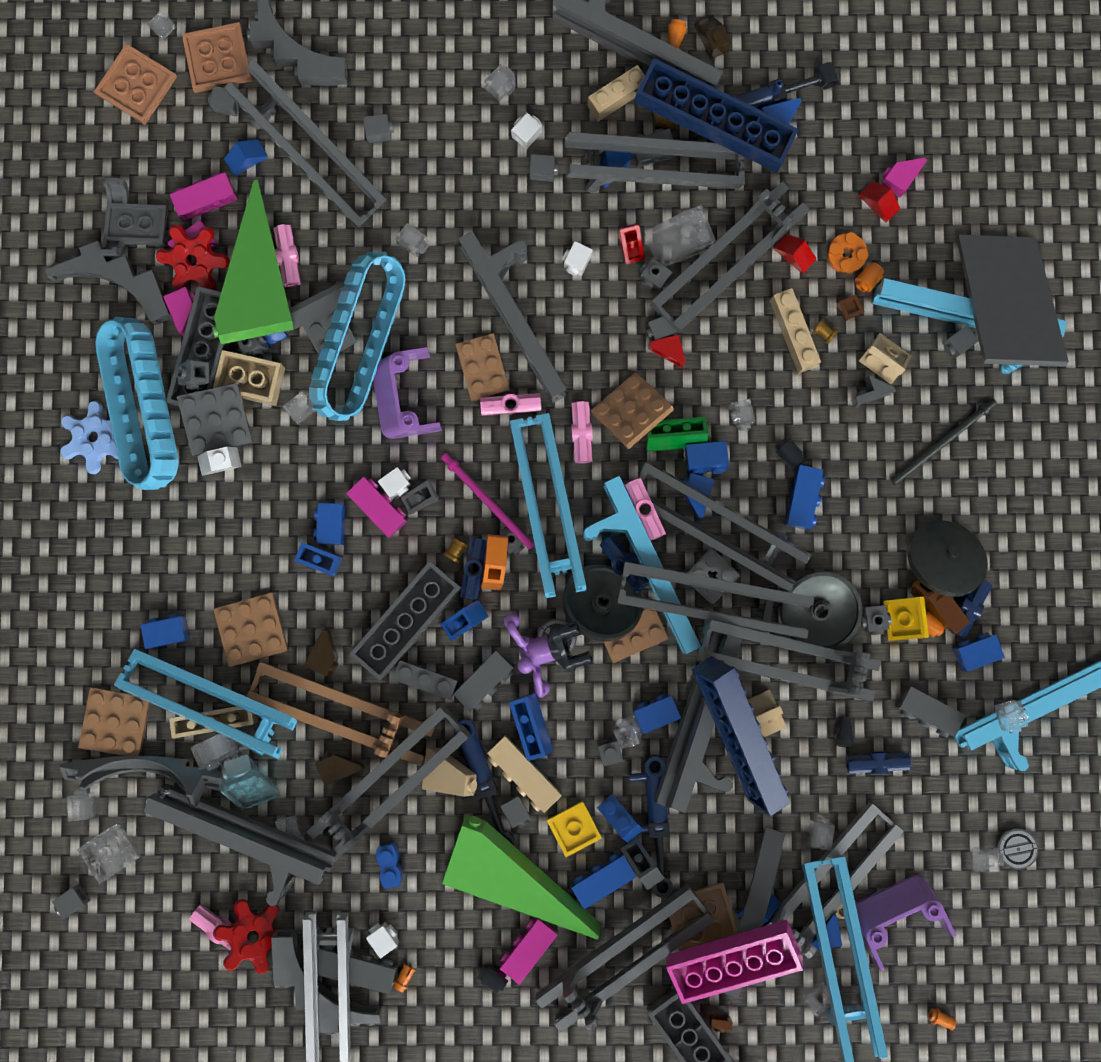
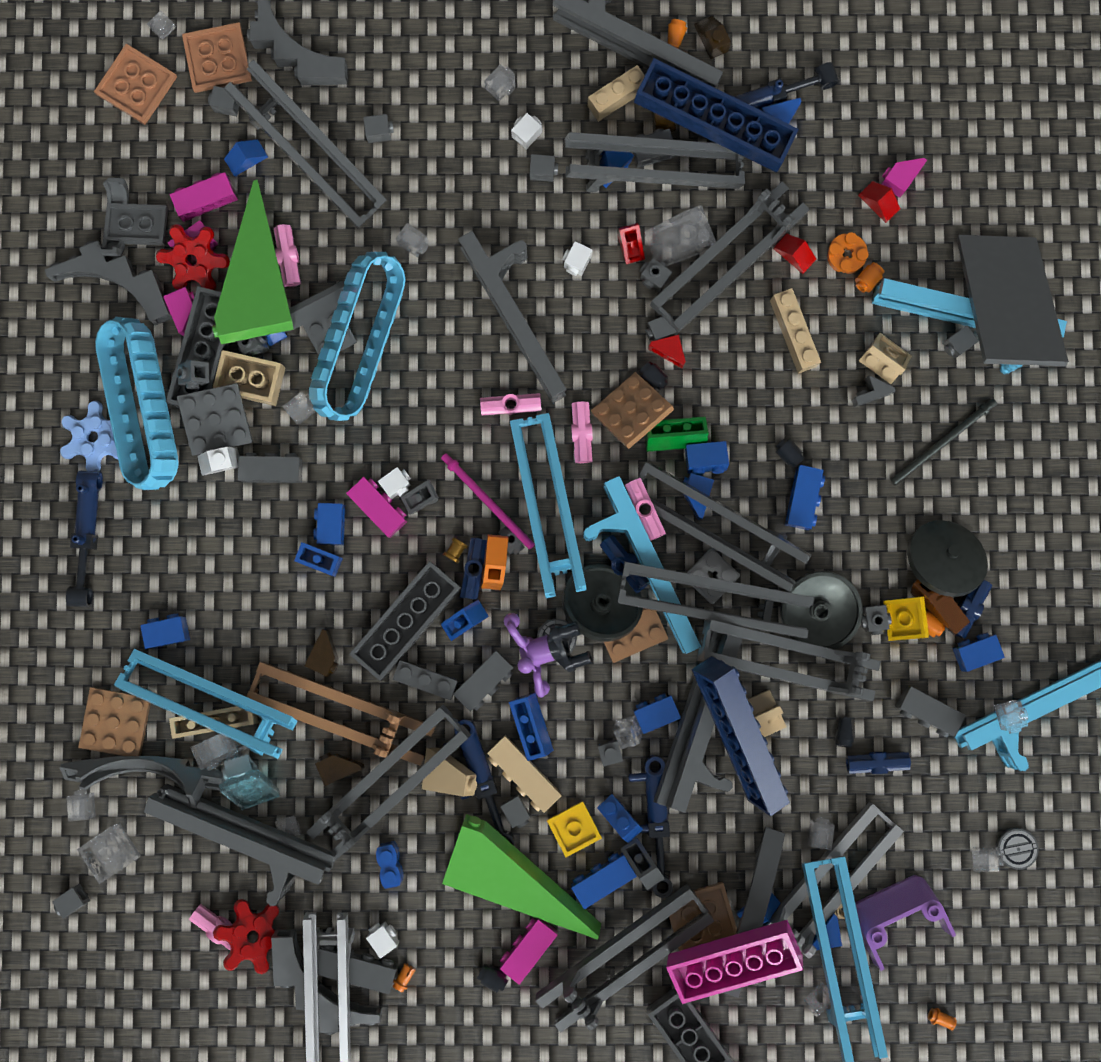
(84, 538): none -> piece
(251, 629): medium nougat plate -> none
(270, 468): none -> dark grey brick
(393, 421): medium lavender windscreen -> none
(482, 367): medium nougat plate -> none
(654, 376): none -> black brick
(720, 1022): reddish brown plate -> none
(742, 414): clear brick -> none
(825, 331): pearl gold bush -> none
(850, 307): reddish brown plate -> none

